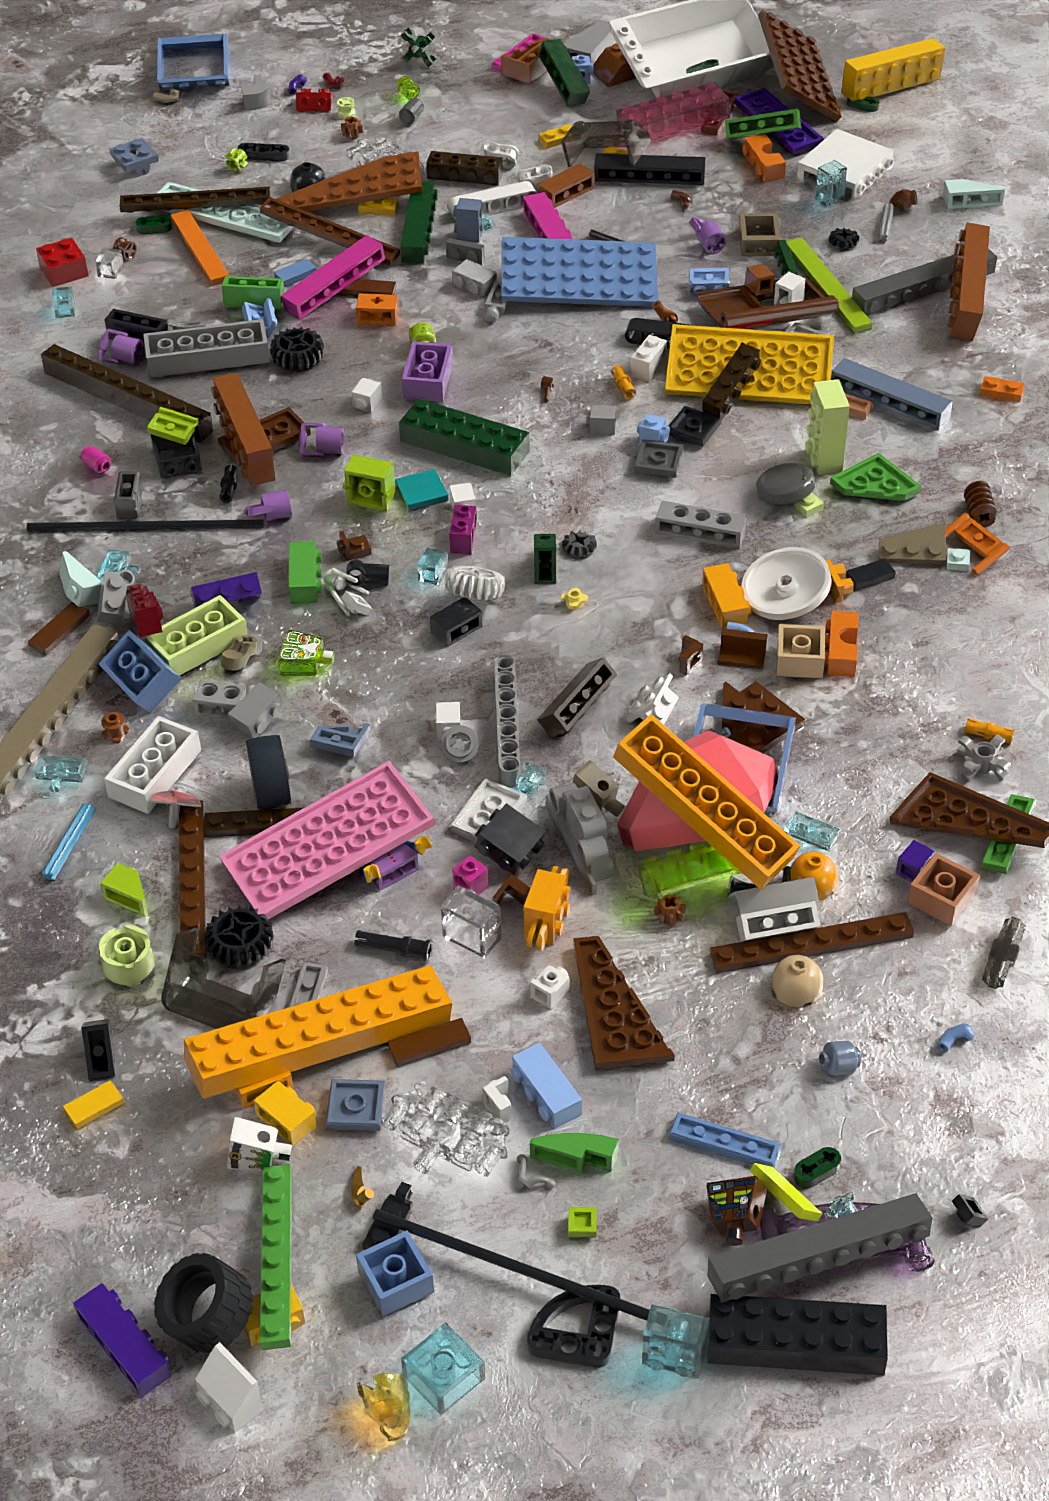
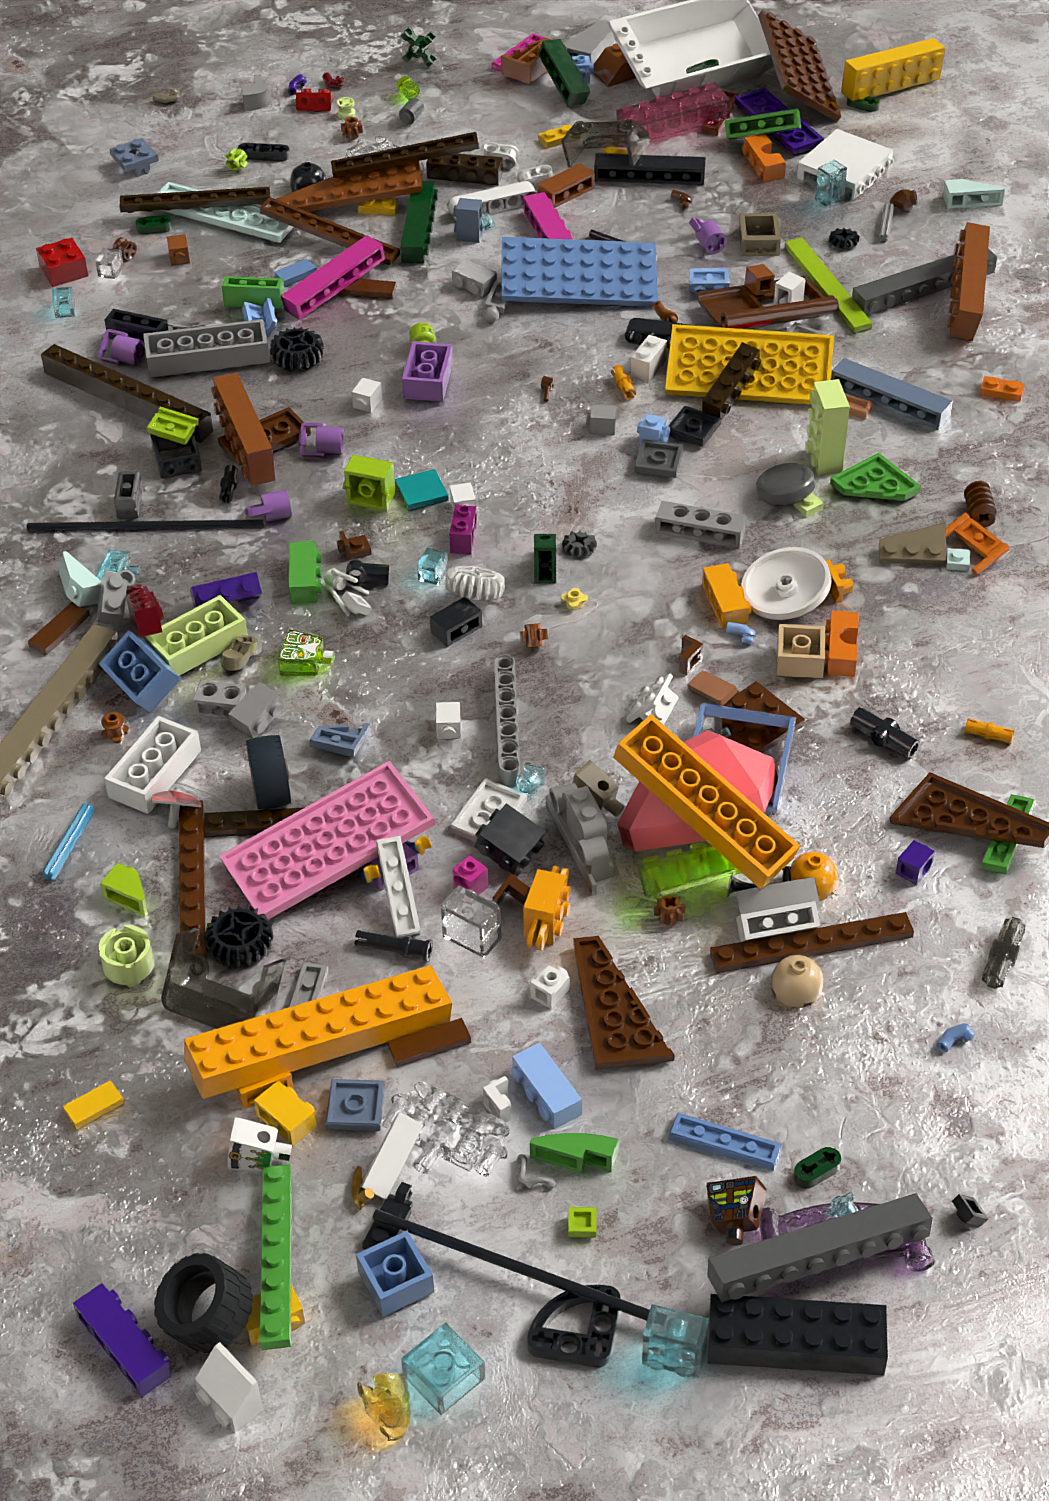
(60, 769): clear light blue plate -> none
(95, 459): dark pink brick -> none
(98, 1048): black slope -> none
(178, 249): none -> dark orange brick
(186, 42): medium blue window -> none
(199, 247): orange tile -> none
(377, 309): orange brick -> none
(392, 1155): none -> white tile
(398, 887): none -> white tile
(404, 154): none -> dark brown plate
(464, 250): dark grey plate -> none
(464, 436): dark green brick -> none
(465, 734): light grey gear -> none
(533, 635): none -> dark orange gear
(577, 697): dark brown brick -> none
(712, 688): none -> nougat tile
(742, 648): reddish brown panel -> none
(784, 258): dark green plate -> none
(786, 1192): neon yellow tile -> none
(812, 831): clear light blue plate -> none
(840, 1058): sand blue head -> none
(871, 574): black tile -> none
(885, 732): none -> black piece
(943, 889): nougat brick -> none
(983, 757): light grey pin -> none

